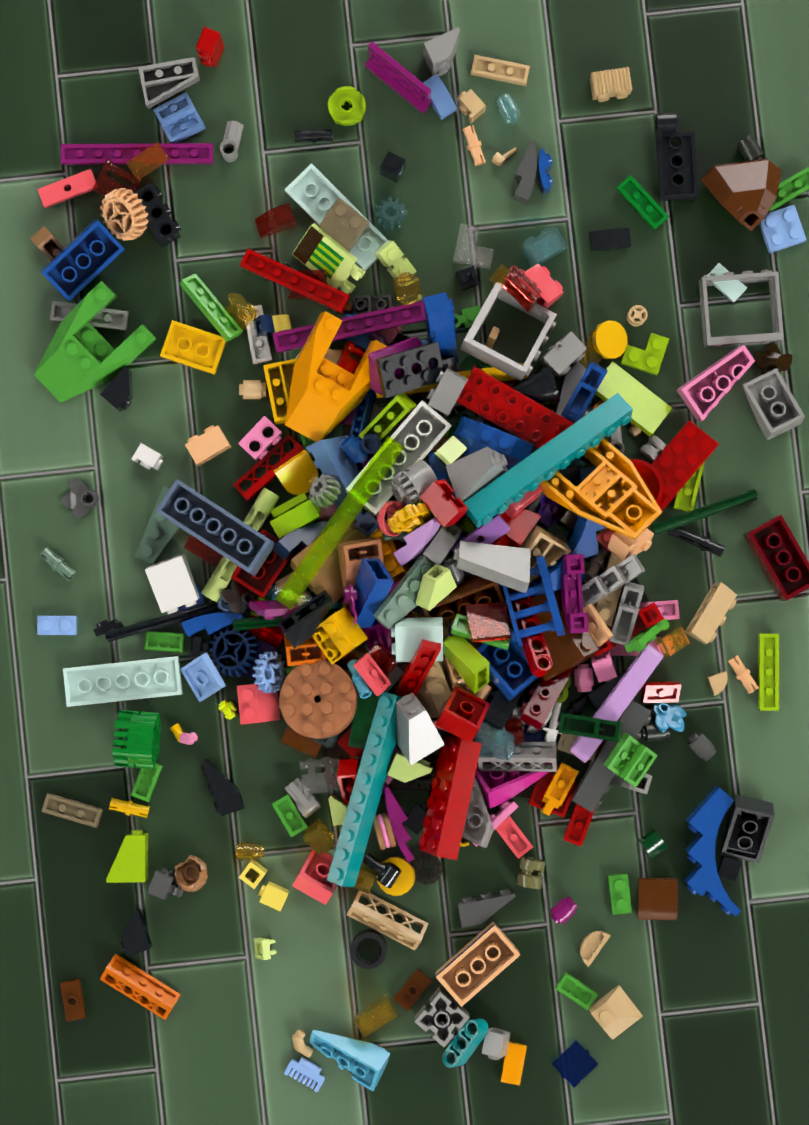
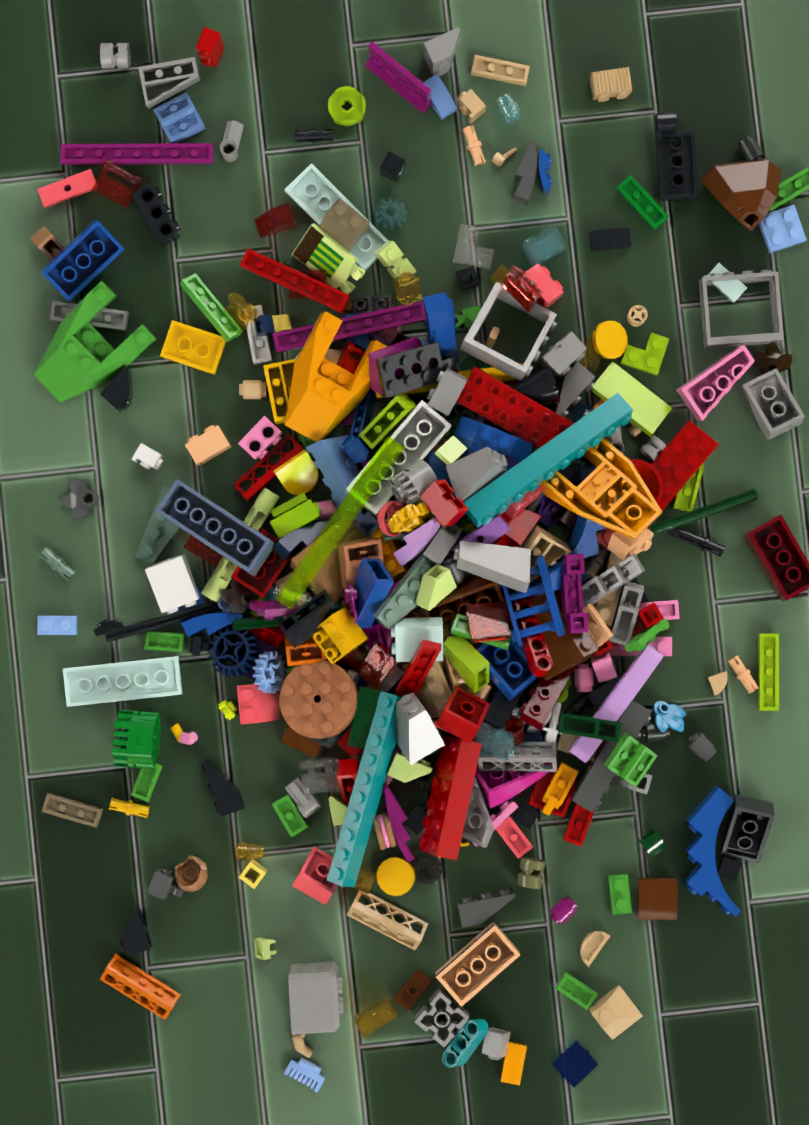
(73, 1000): reddish brown plate -> none
(115, 55): none -> light grey wheel
(124, 202): light nougat gear -> none
(131, 860): lime slope -> none
(147, 161): clear orange plate -> none
(203, 677): light blue plate -> none
(273, 895): light yellow brick -> none
(315, 997): none -> light grey plate
(319, 837): clear yellow brick -> none
(324, 491): light grey gear -> none
(359, 1057): medium azure wedge -> none
(362, 686): medium azure pin -> none
(371, 443): dark blue tile -> none
(372, 674): coral plate -> none
(373, 963): black tyre -> none
(386, 872): black pin -> none
(526, 815): none -> black plate
(584, 392): blue slope -> none
(660, 692): plate -> none
(673, 642): clear yellow plate -> none
(711, 613): tan slope -> none

